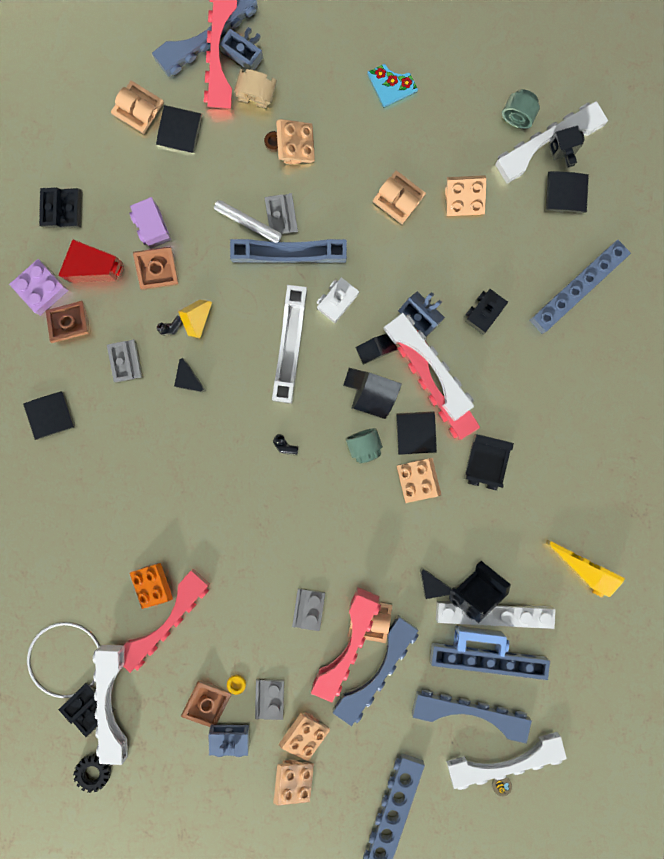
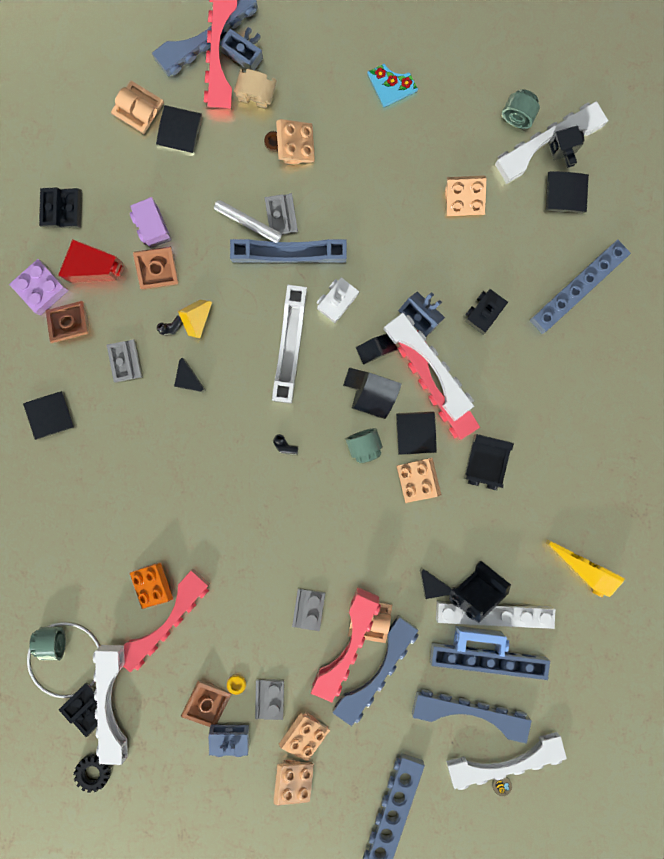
(48, 643): none -> sand green piece
(399, 197): light nougat plate -> none

